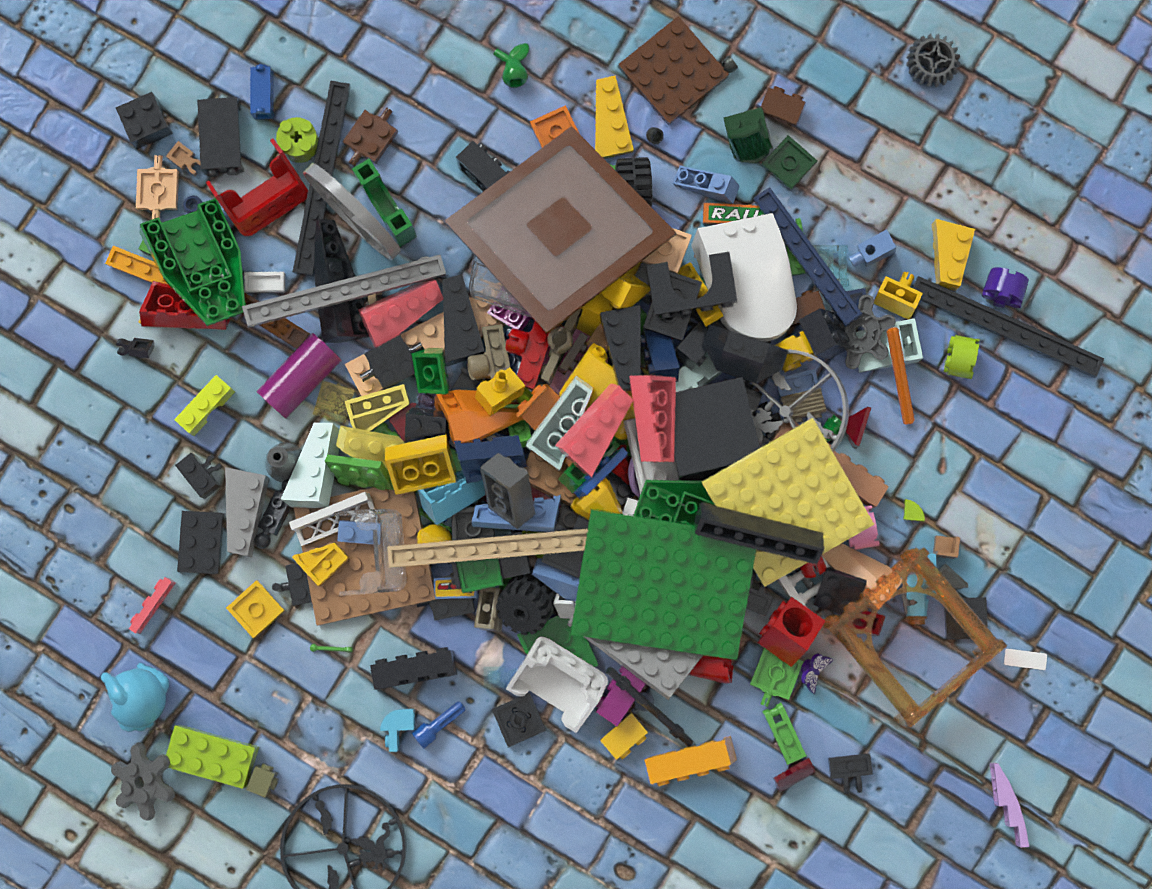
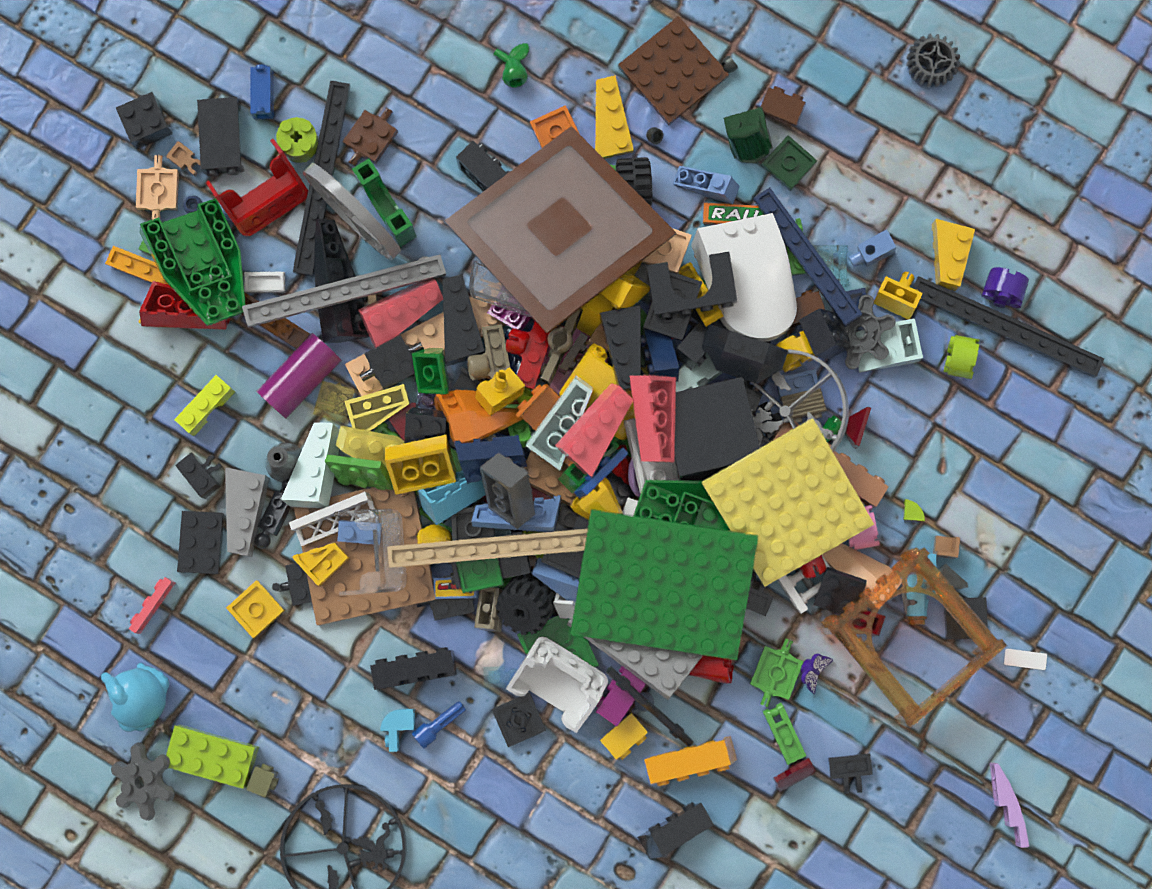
(138, 347): black plate -> none
(314, 647): bright green hinge -> none
(675, 831): none -> black wedge
(759, 533): black brick -> none
(800, 620): red brick -> none
(900, 375): orange axle -> none

